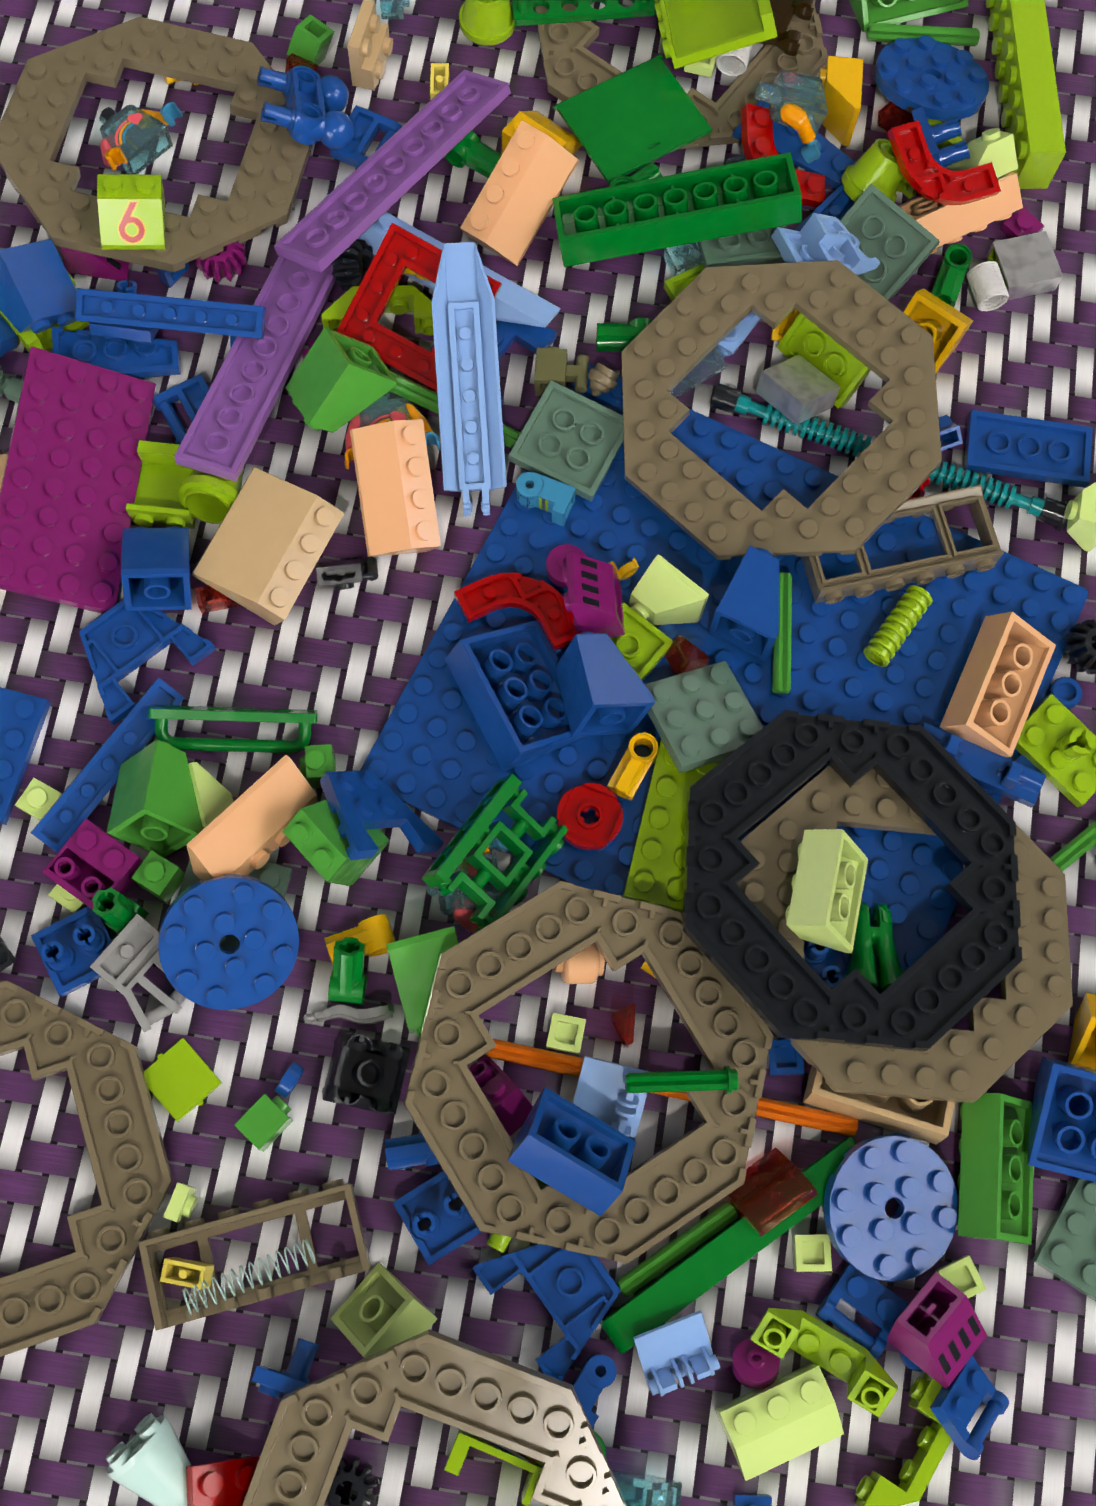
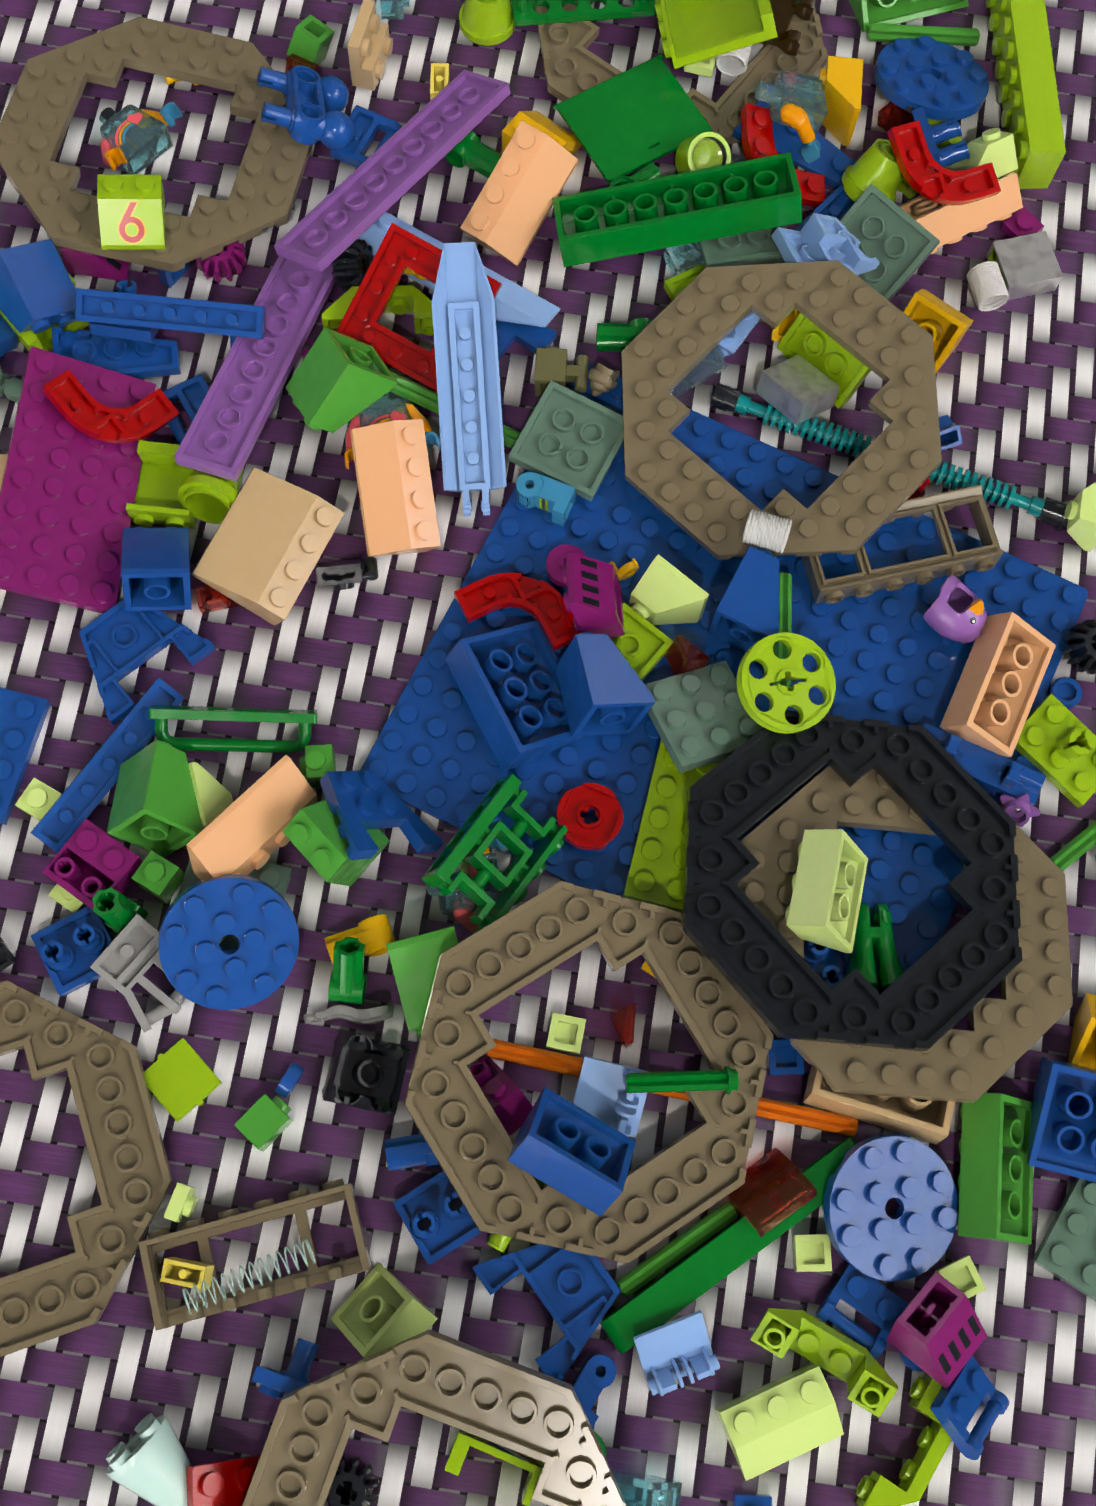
(104, 422): none -> red plate
(583, 966): light nougat head -> none
(632, 767): yellow piece -> none
(702, 152): none -> lime piece
(754, 1365): magenta wheel -> none
(767, 531): none -> white piece
(791, 669): none -> lime wedge
(898, 626): lime piece -> none
(951, 275): green piece -> none
(956, 612): none -> medium lavender piece
(1021, 802): none -> medium lavender plate
(1028, 448): blue plate -> none

